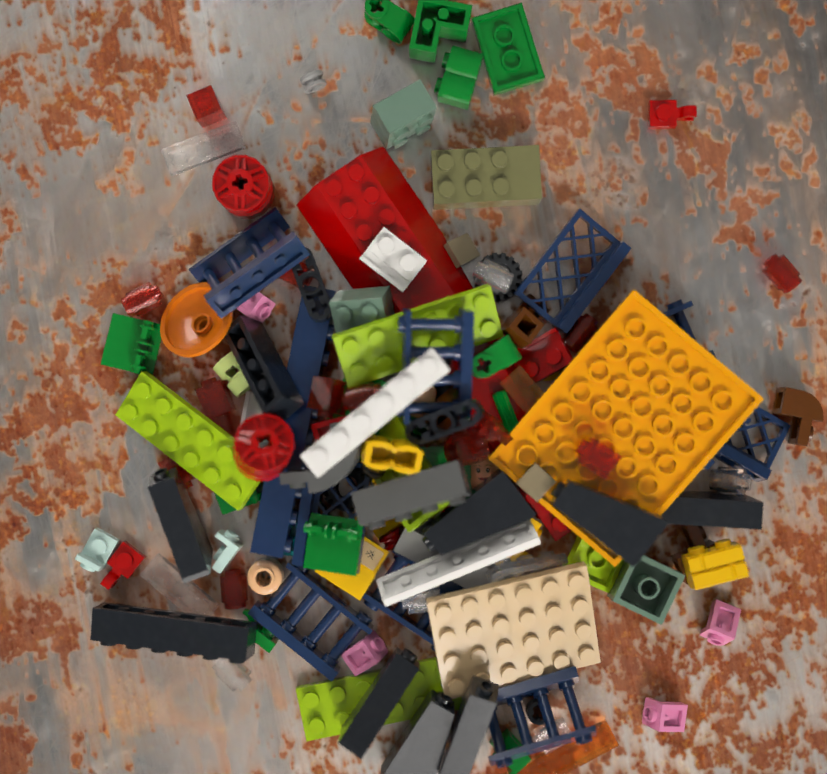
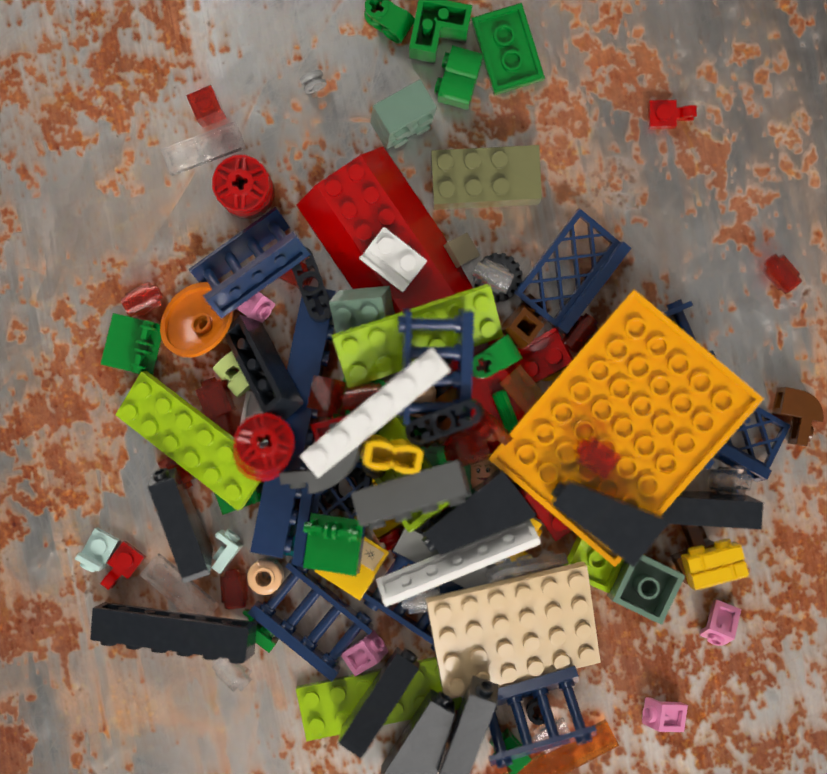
(536, 482): dark tan tile -> none

